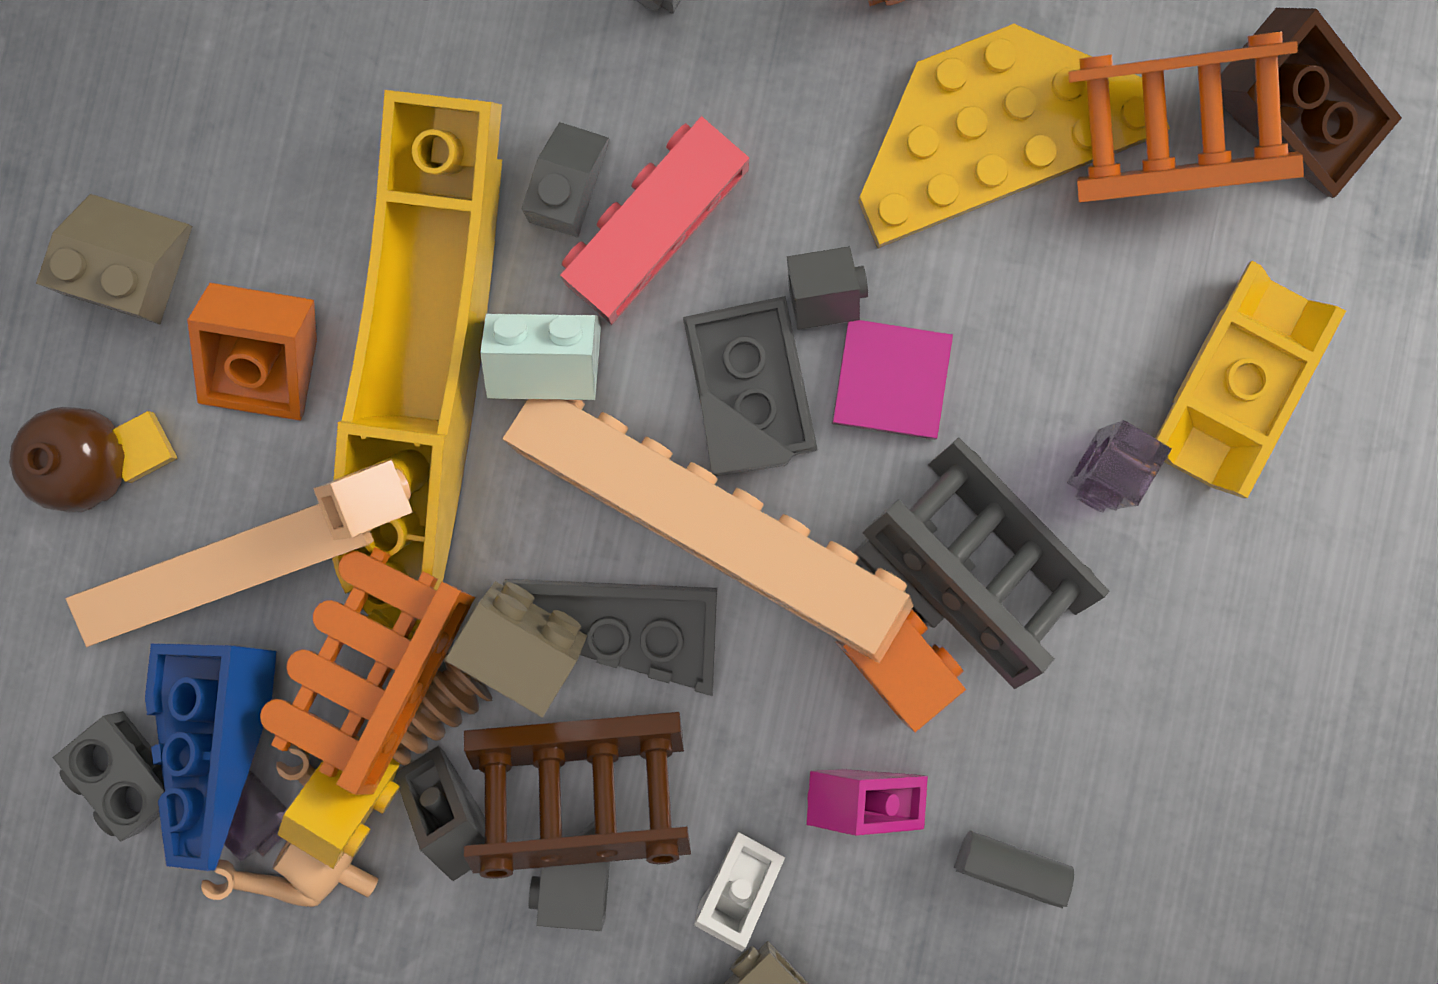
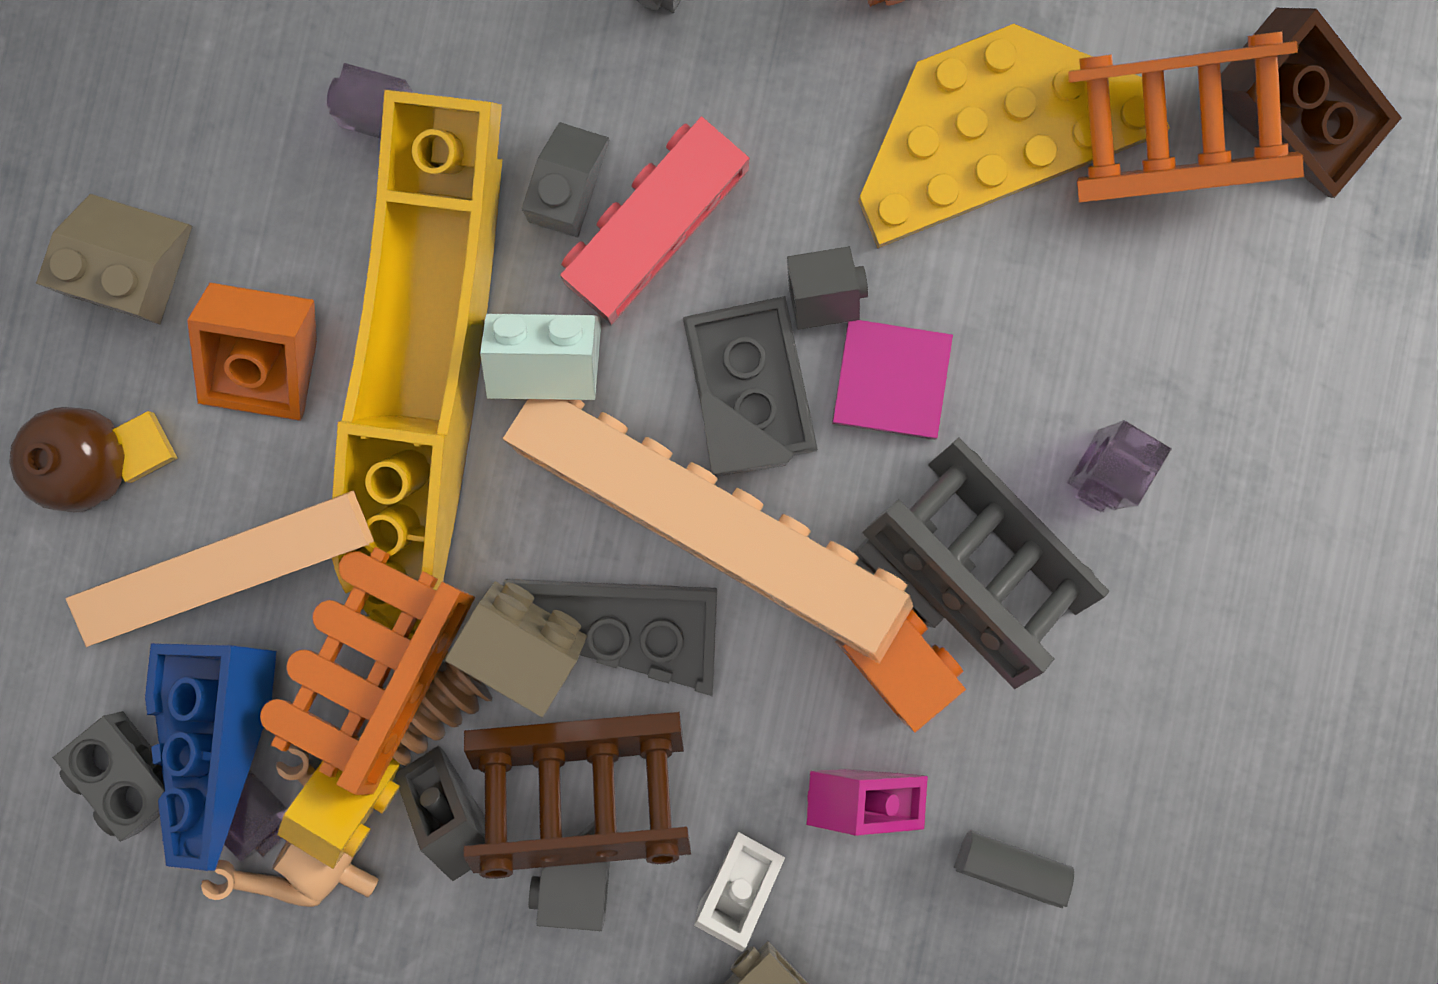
(359, 97): none -> clear purple brick
(364, 499): light nougat brick -> none
(1246, 382): yellow piece -> none

